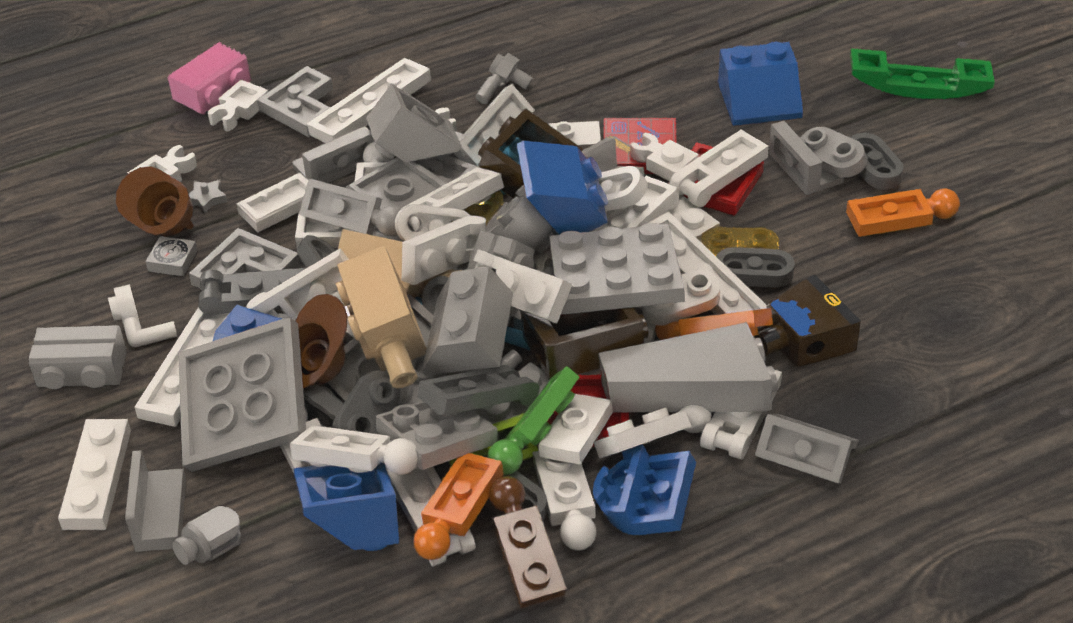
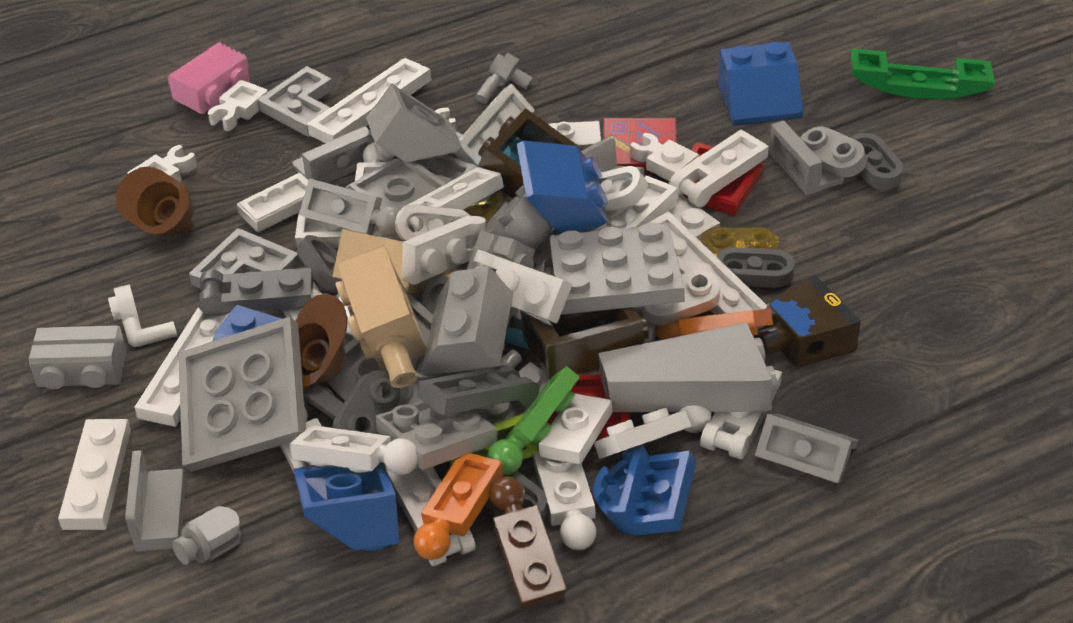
(171, 256): light grey tile -> none
(207, 195): light grey piece -> none
(301, 288): white plate -> none
(900, 210): orange plate -> none

